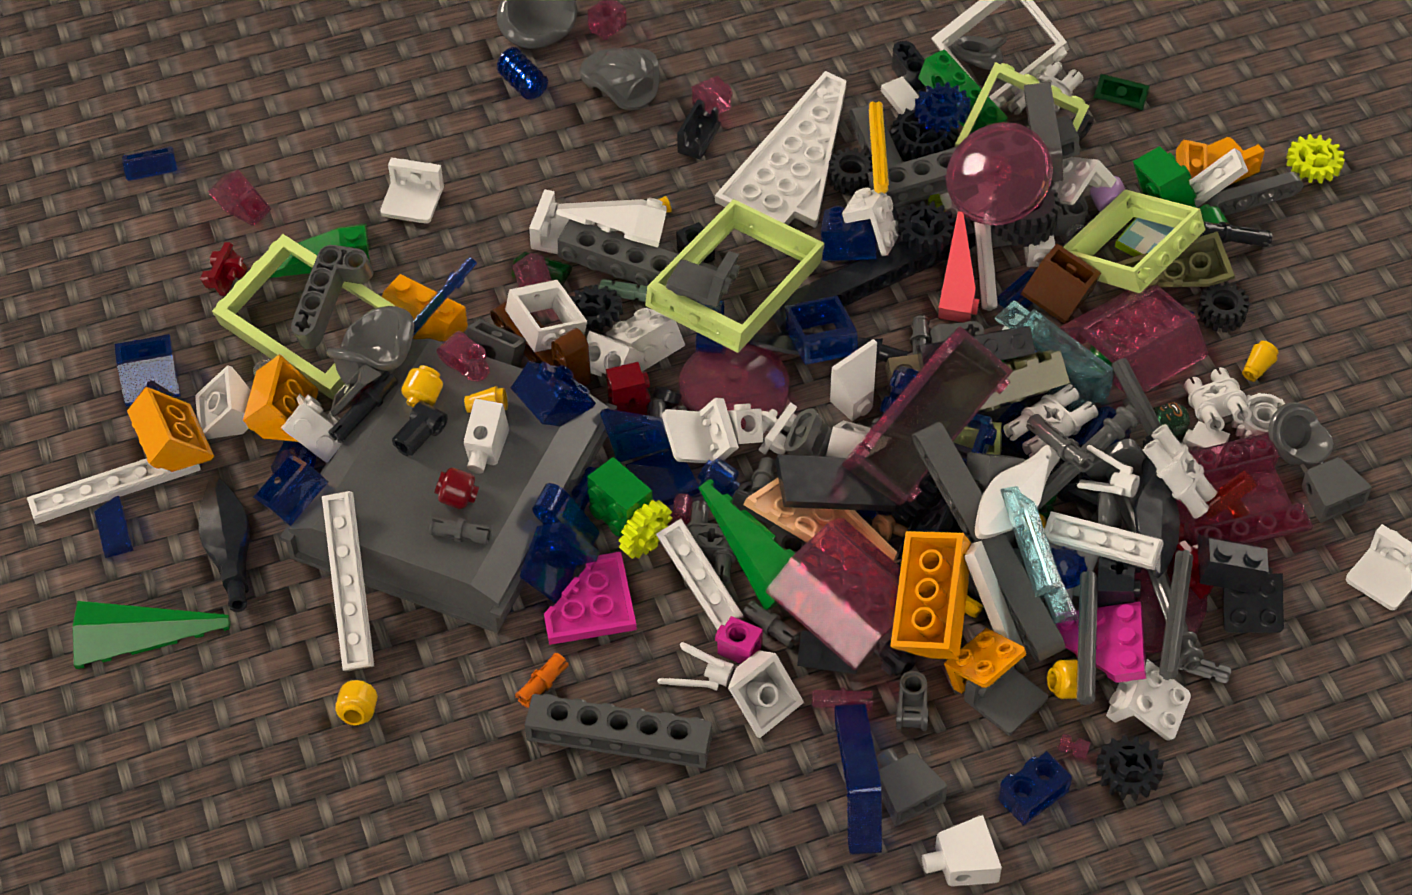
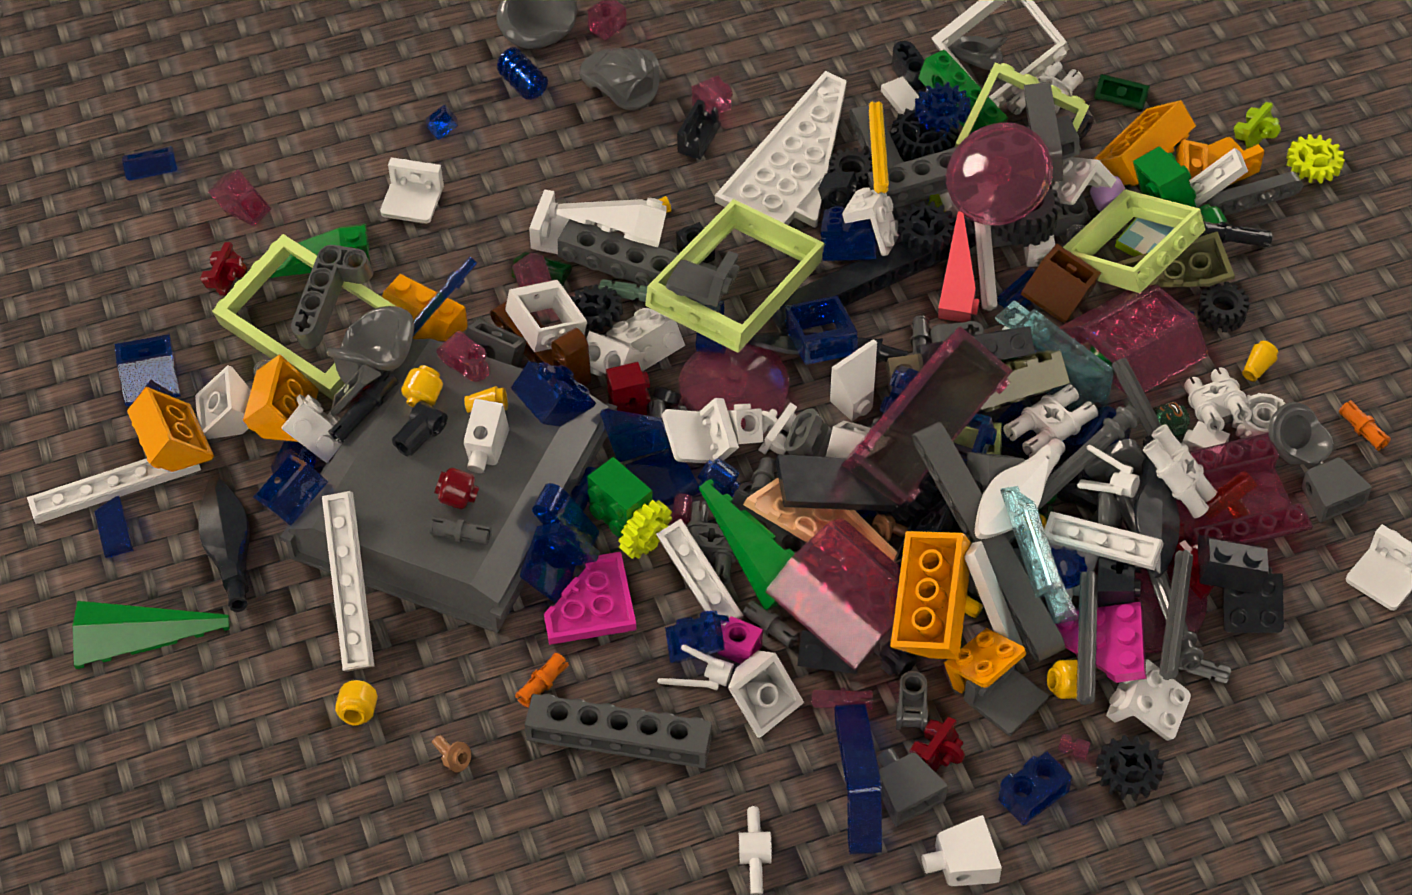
(441, 122): none -> clear blue slope
(455, 756): none -> medium nougat plate
(700, 634): none -> clear blue bracket
(755, 849): none -> white piece
(838, 189): none -> black brick
(944, 744): none -> dark red hips
(1066, 448): dark grey pin -> none
(1154, 127): none -> light orange slope
(1259, 125): none -> lime hips
(1364, 425): none -> orange pin

